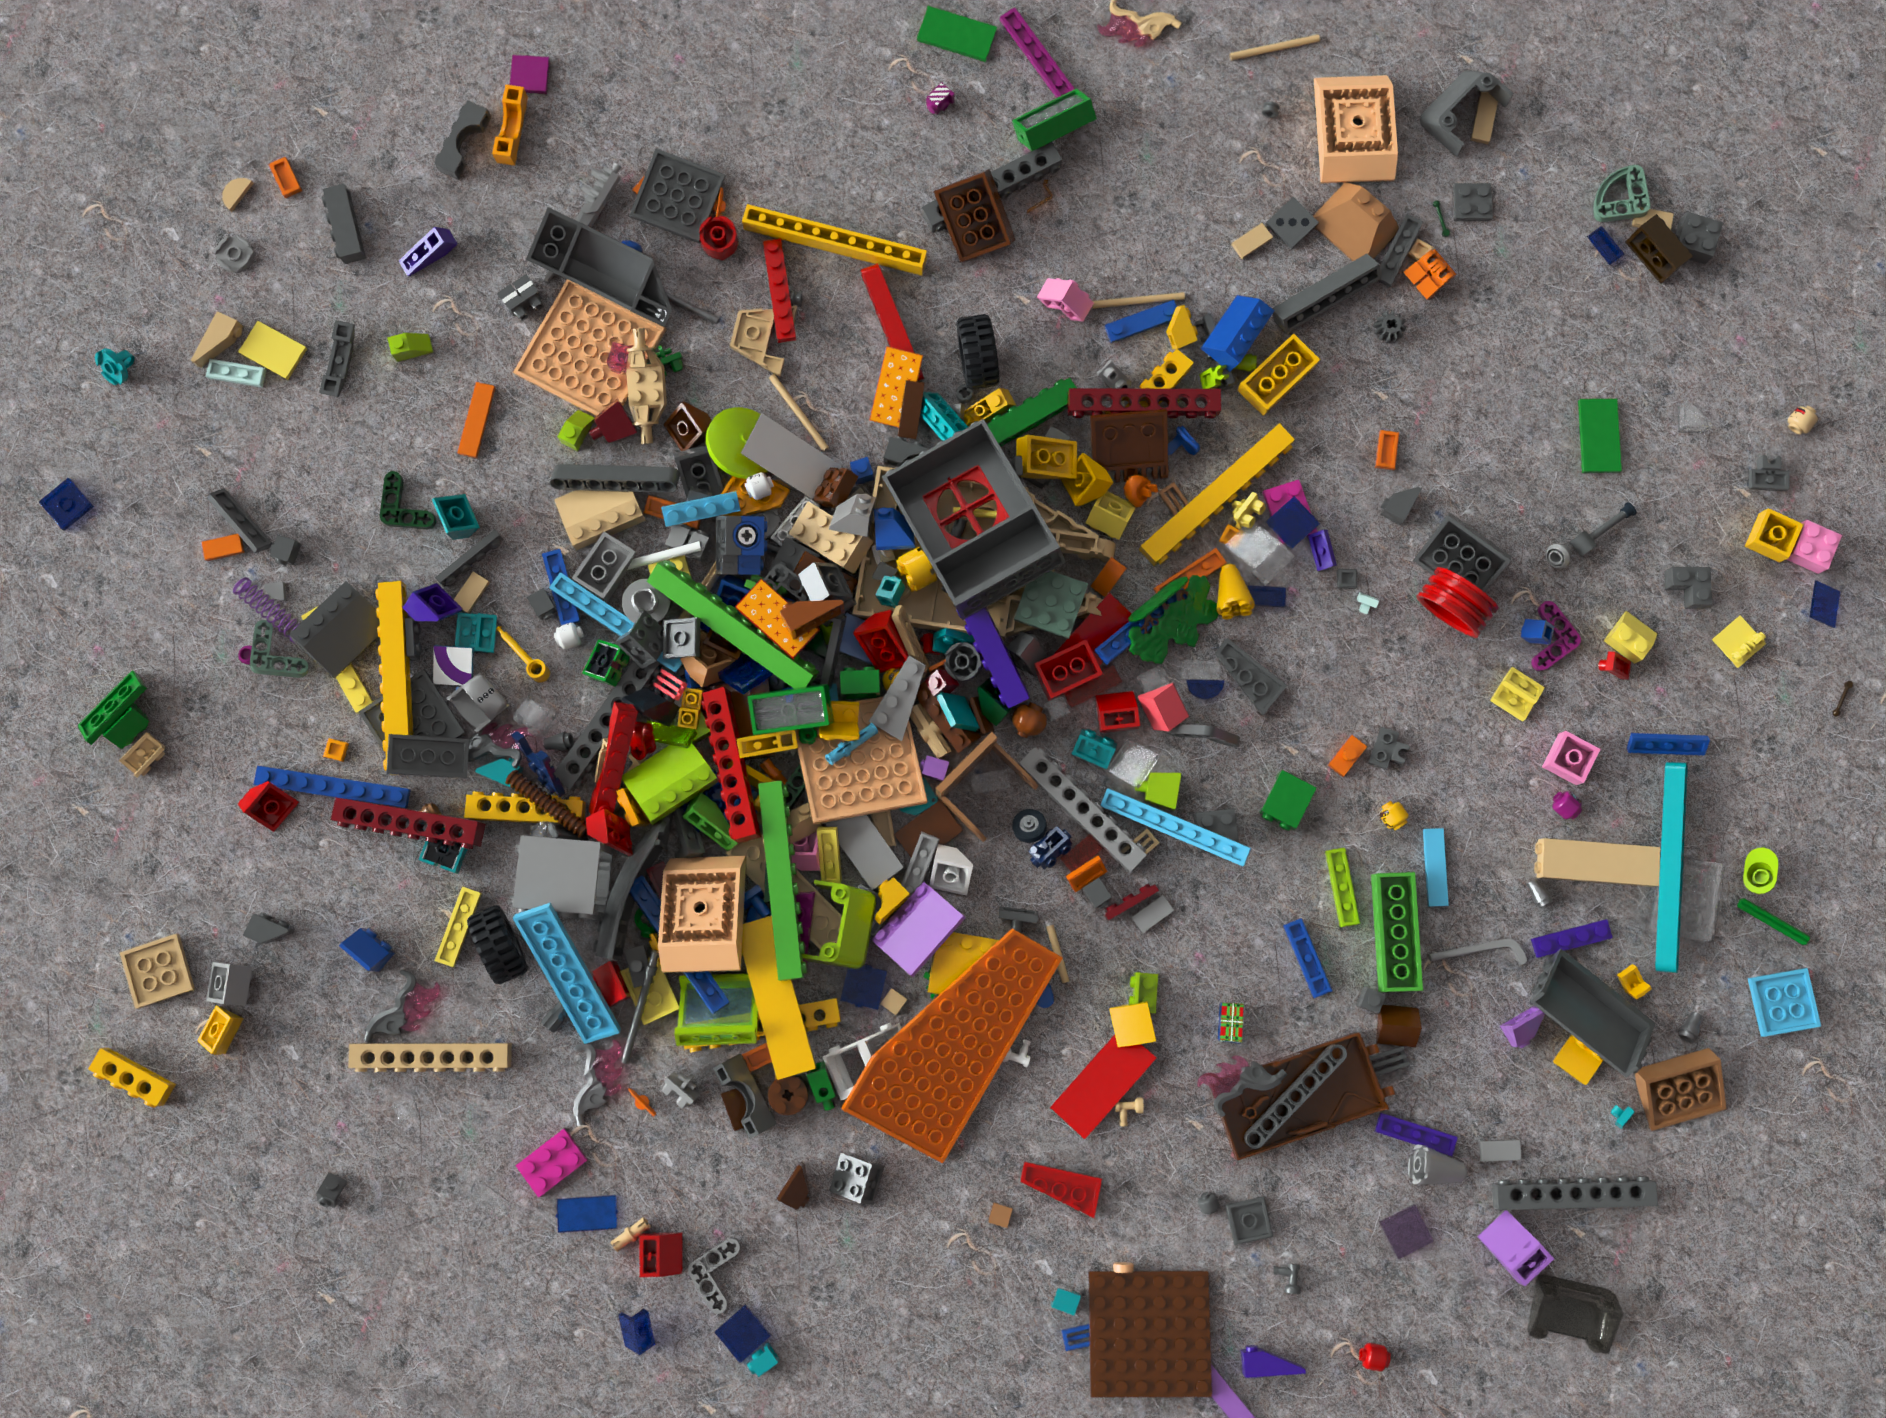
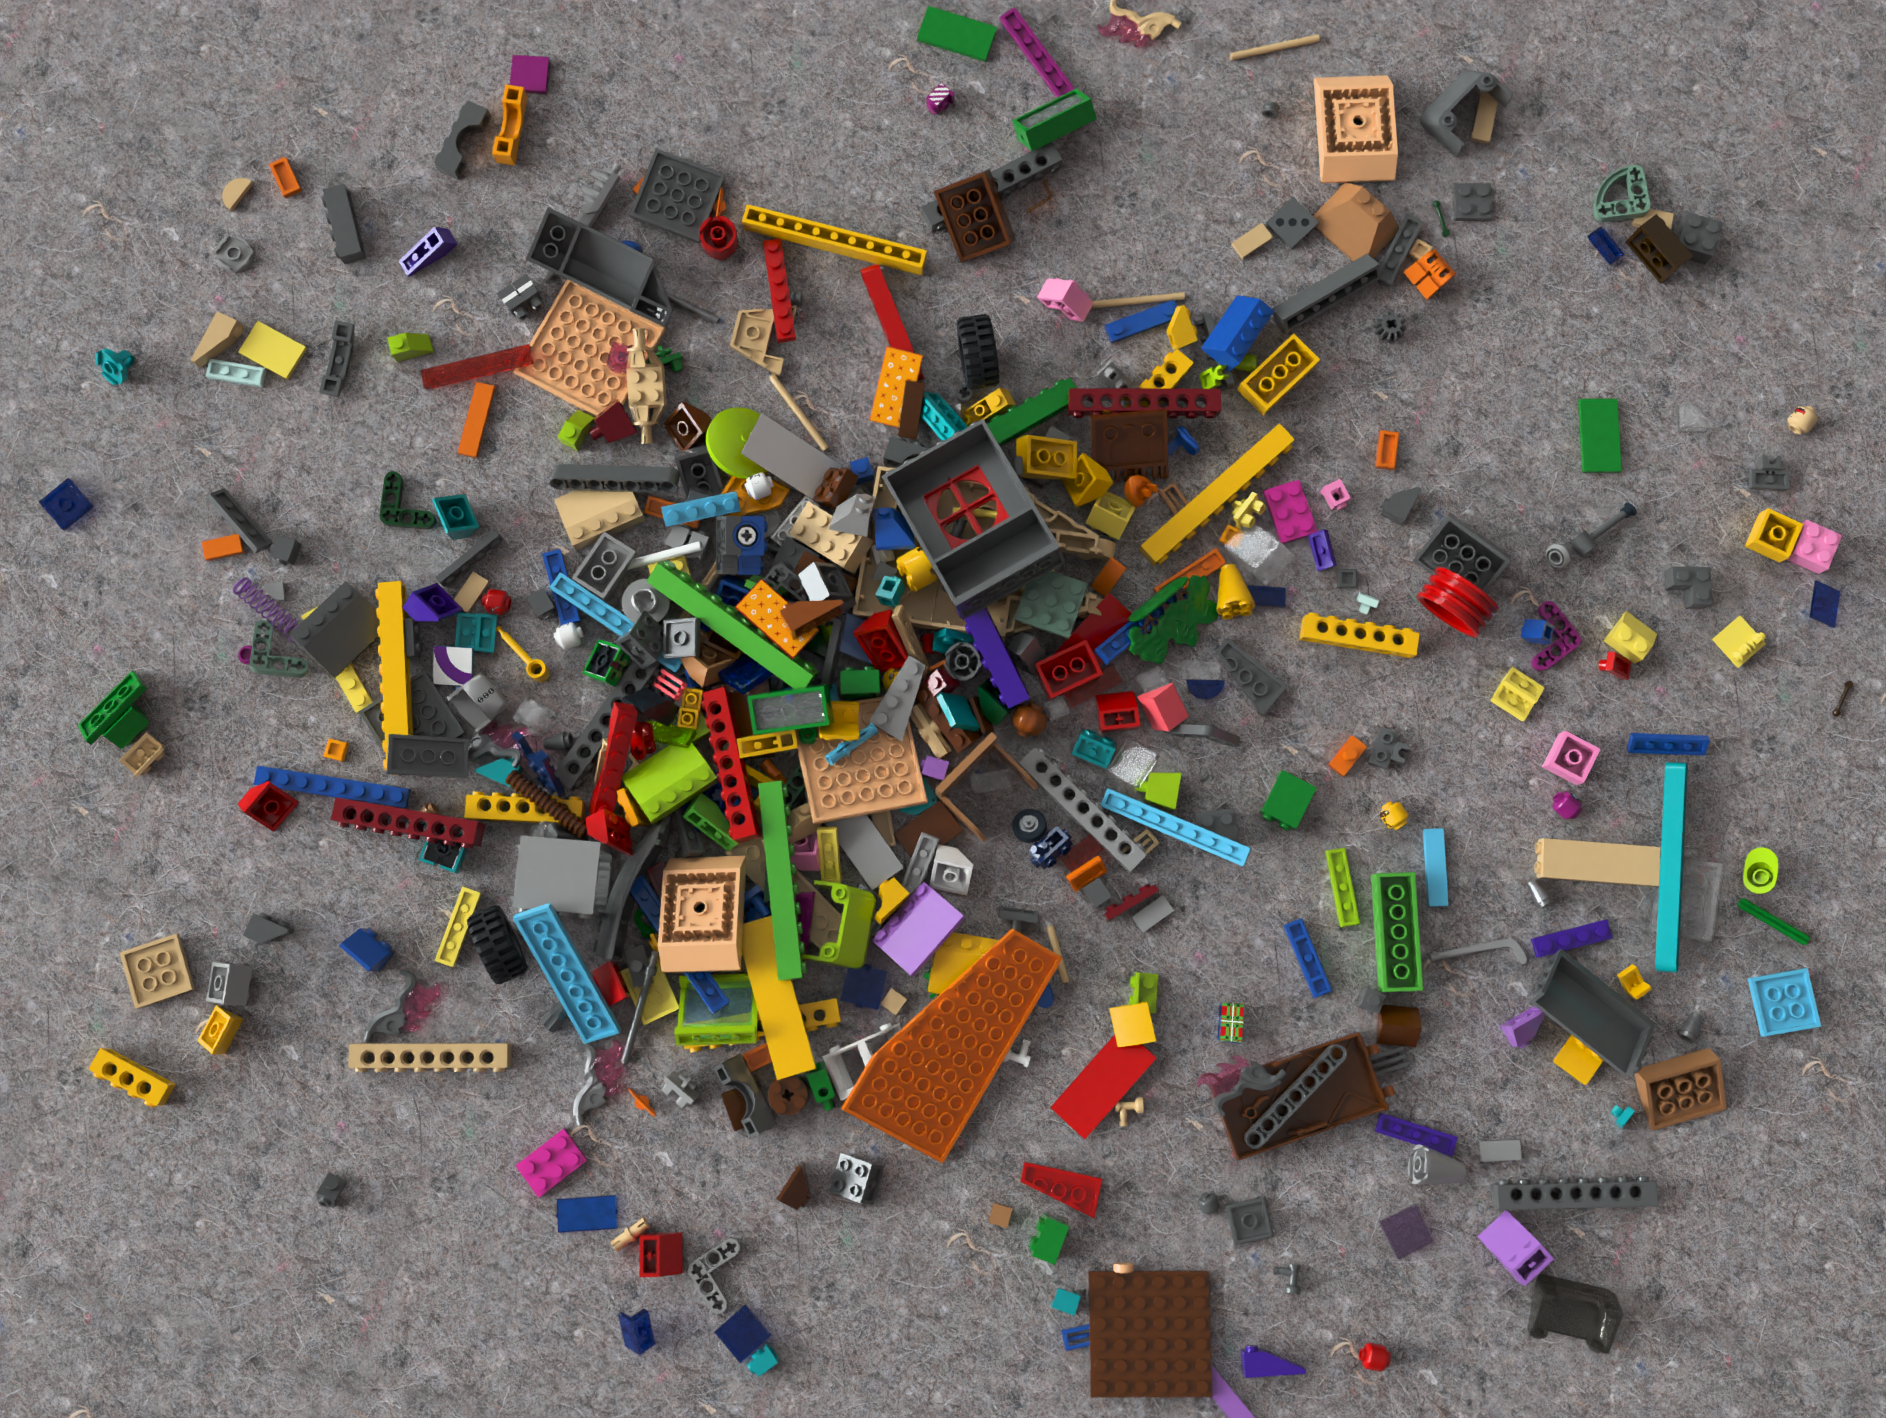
(477, 366): none -> clear red plate
(496, 601): none -> red head
(1049, 1238): none -> green brick
(1292, 522): clear blue tile -> none
(1310, 633): none -> yellow brick
(1336, 488): none -> bright pink brick

